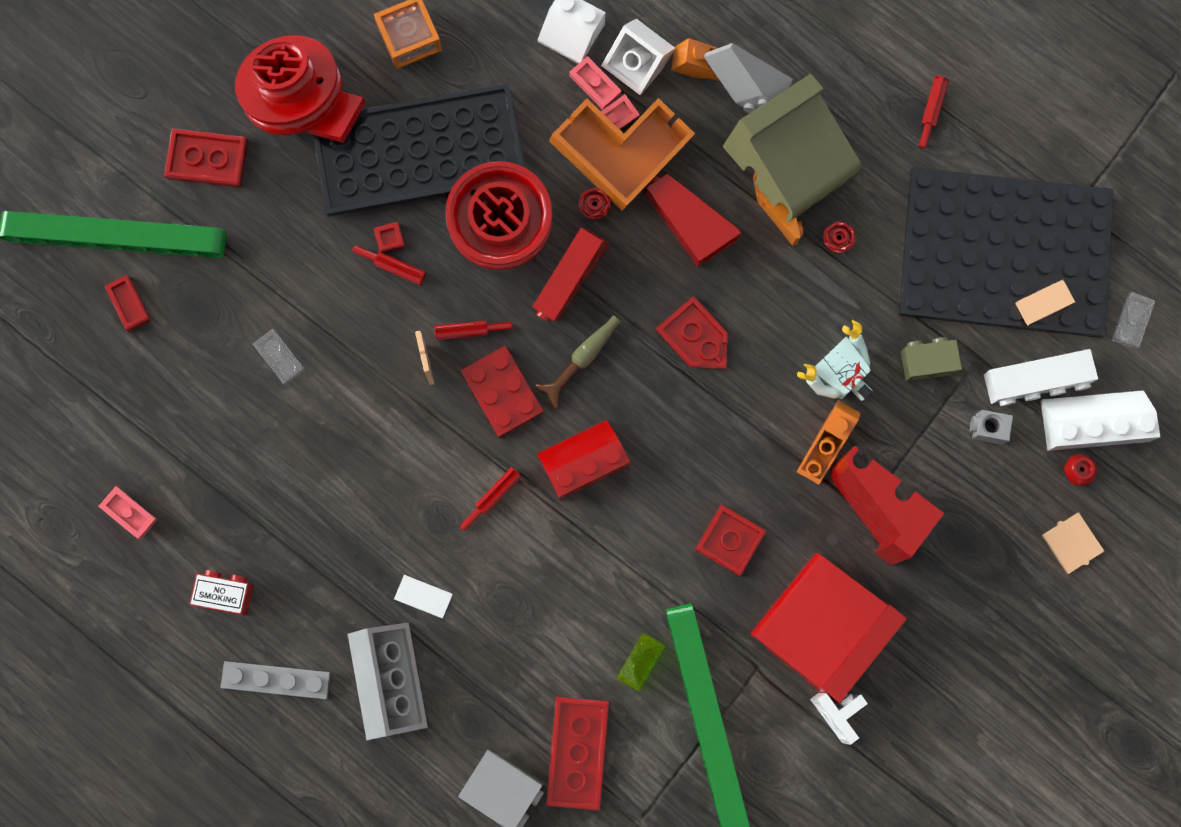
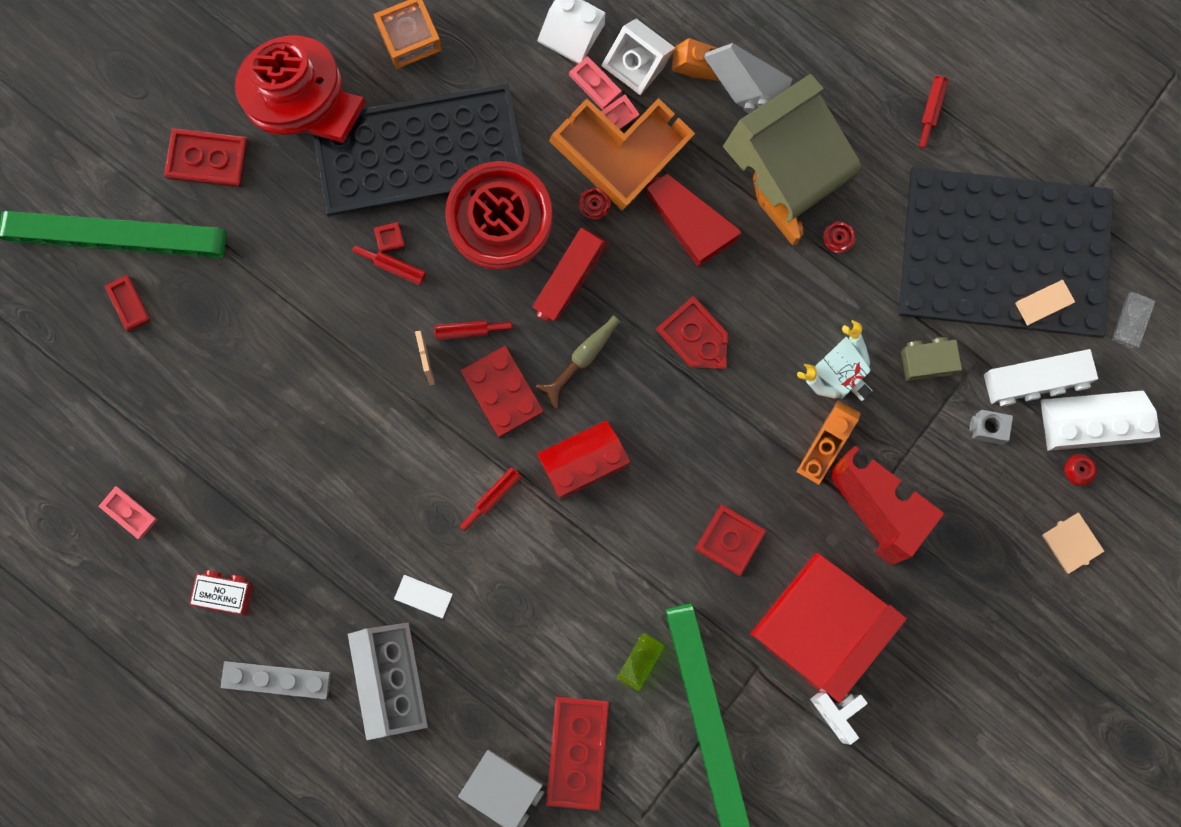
(278, 356): clear plate -> none

